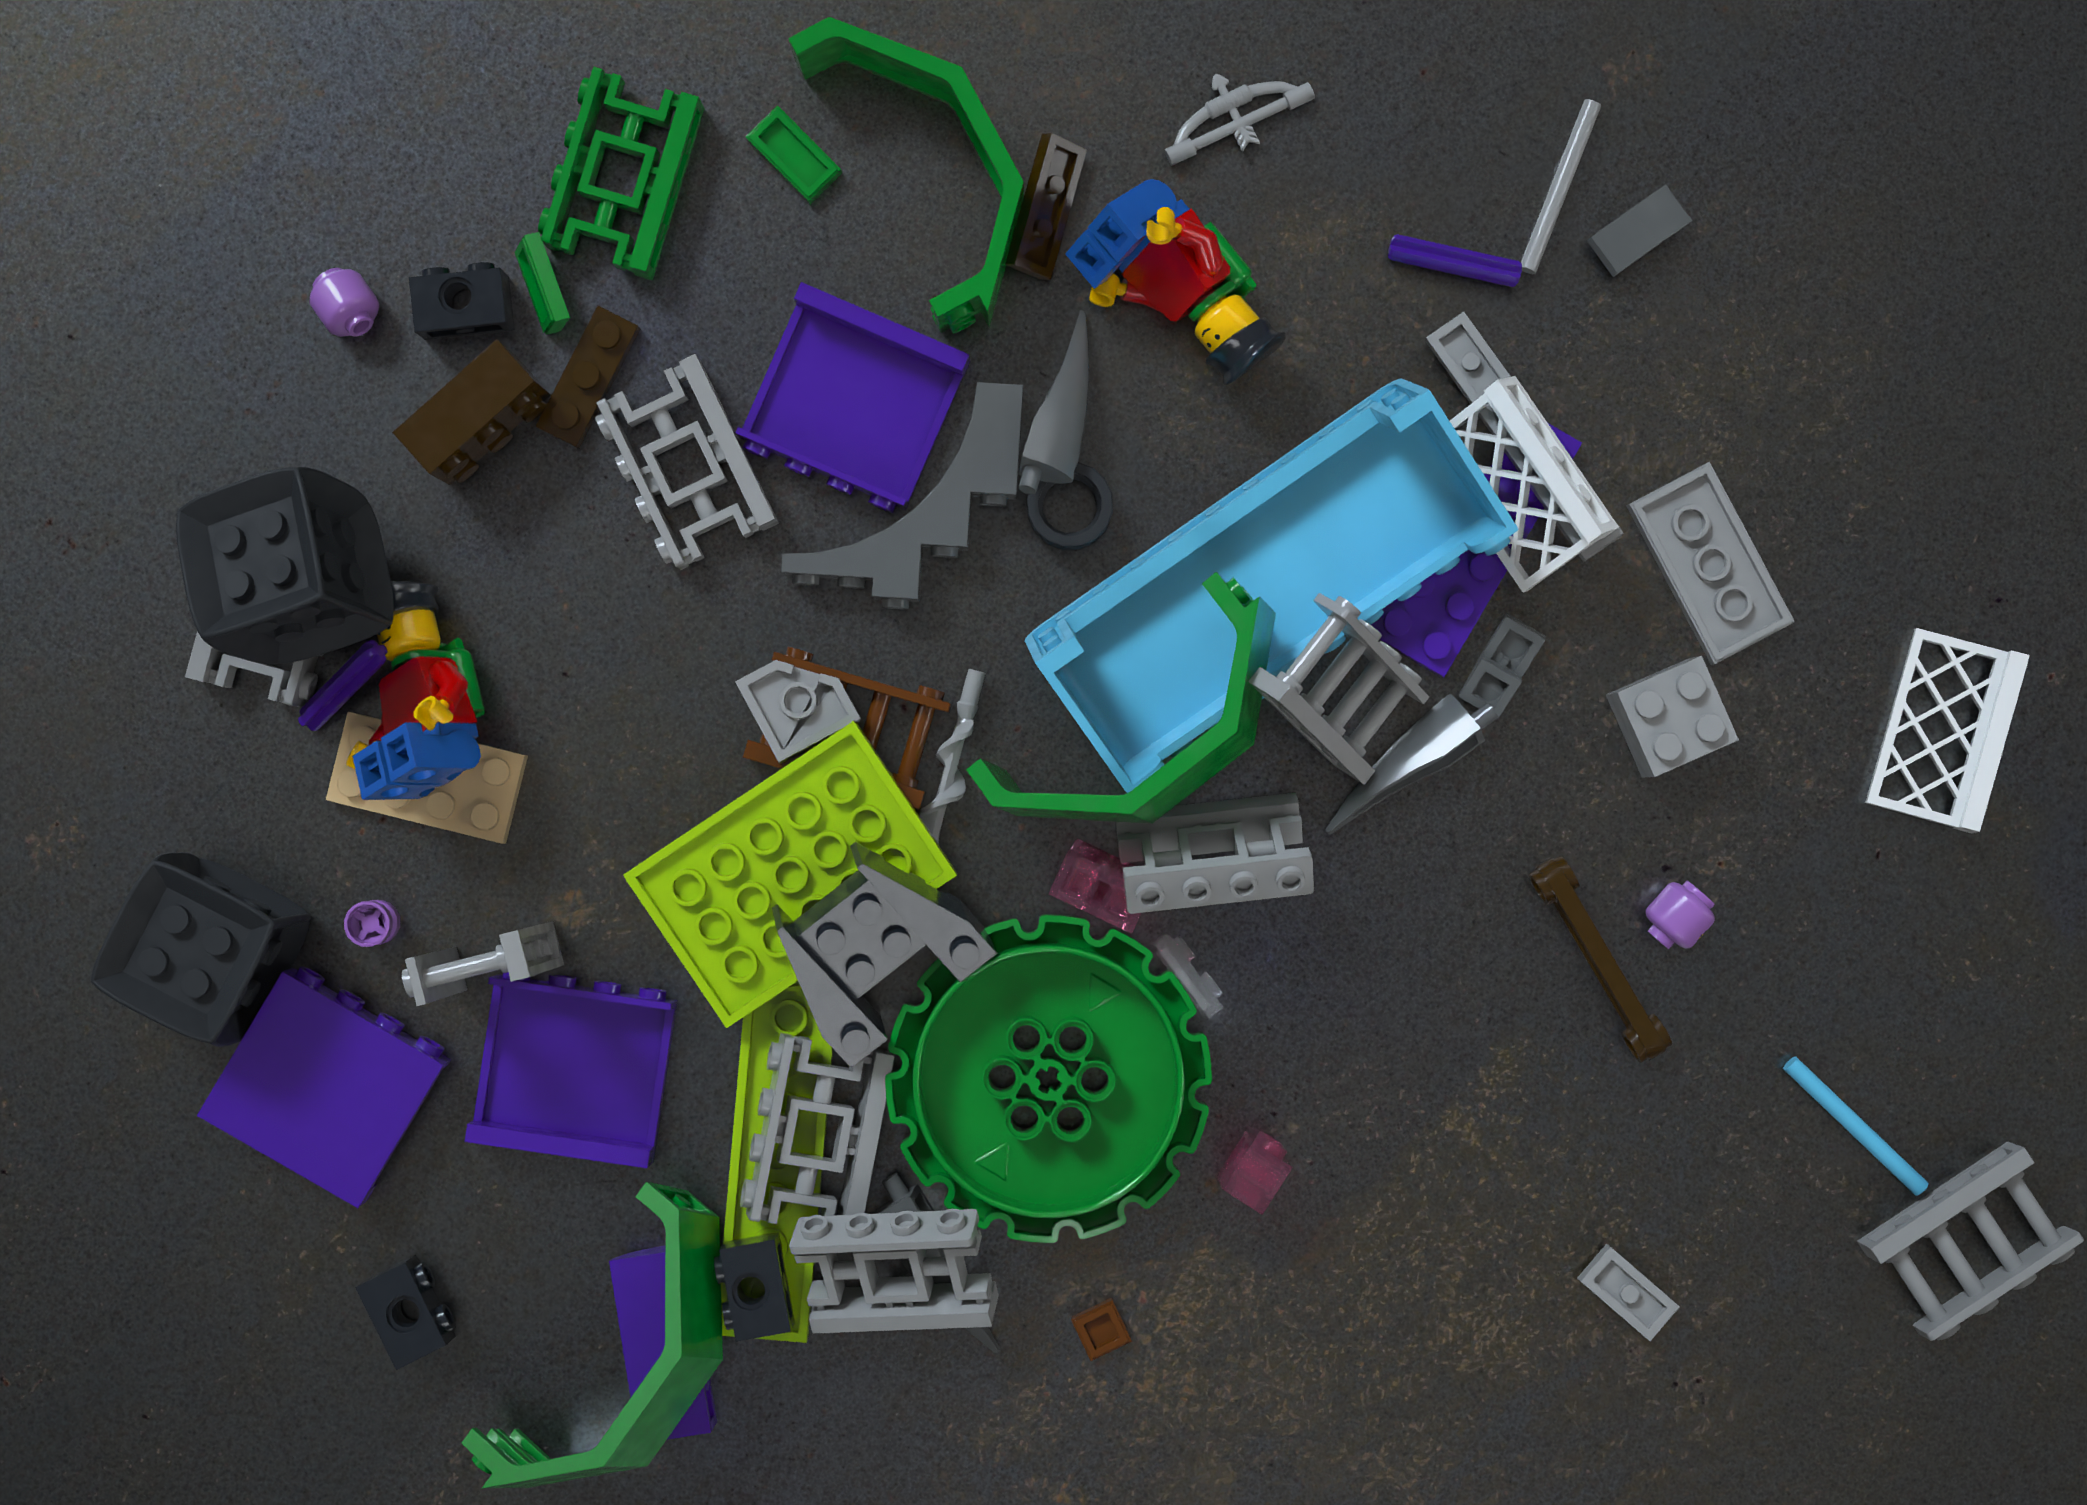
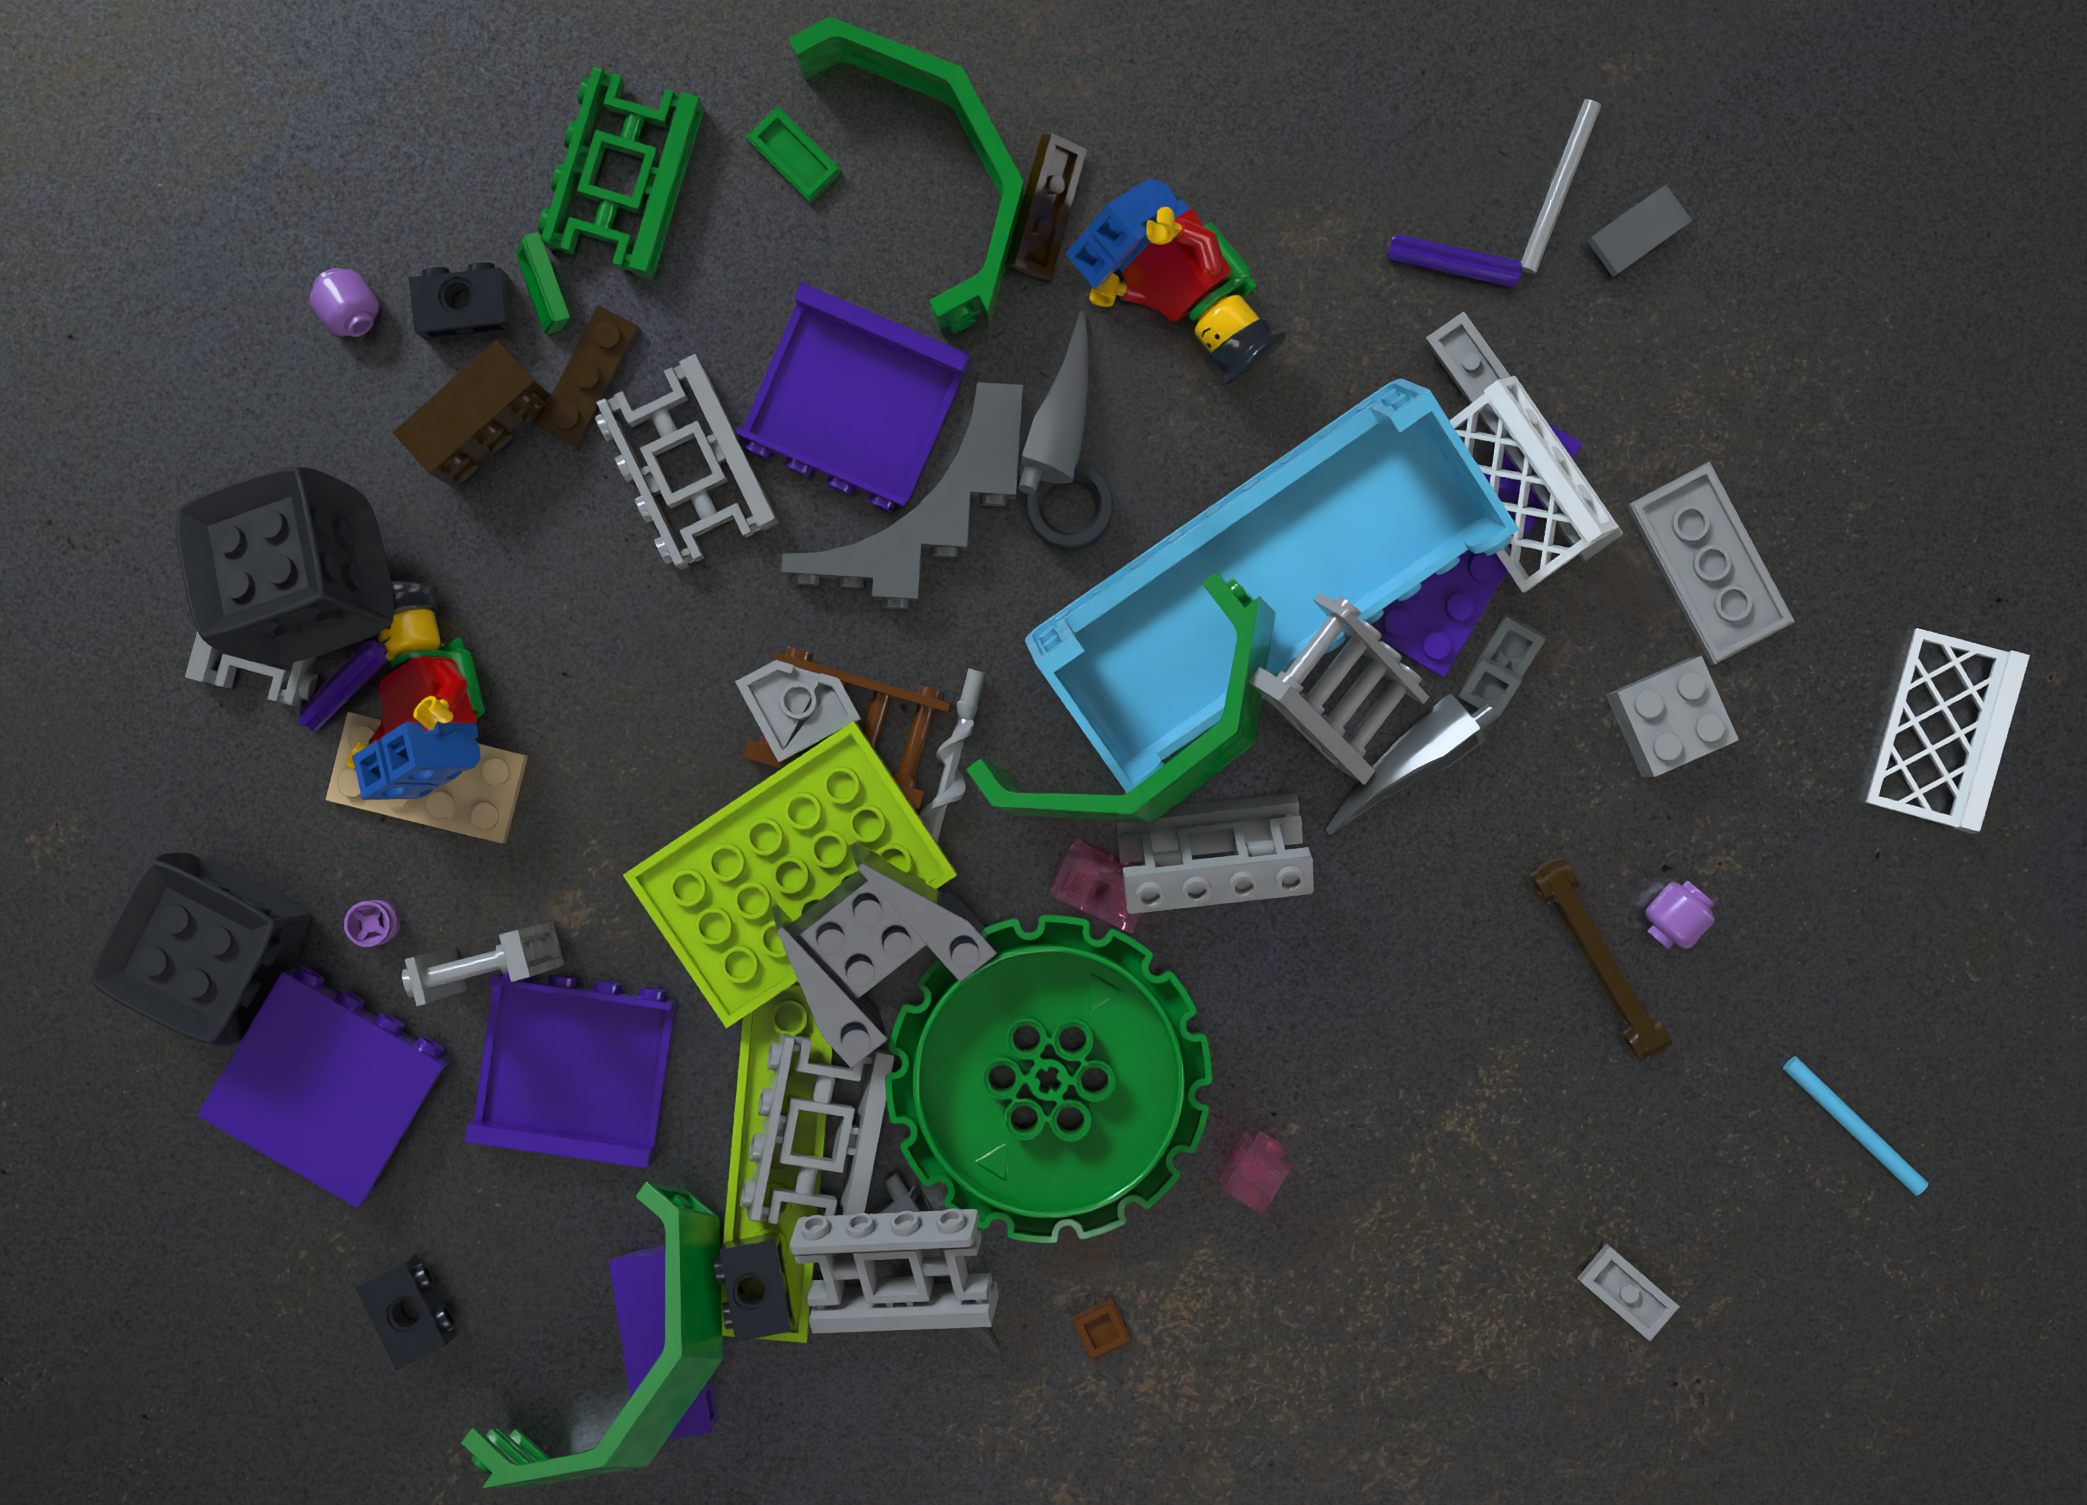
(1201, 989): clear plate -> none
(1229, 102): light grey piece -> none
(1929, 1220): light grey fence -> none

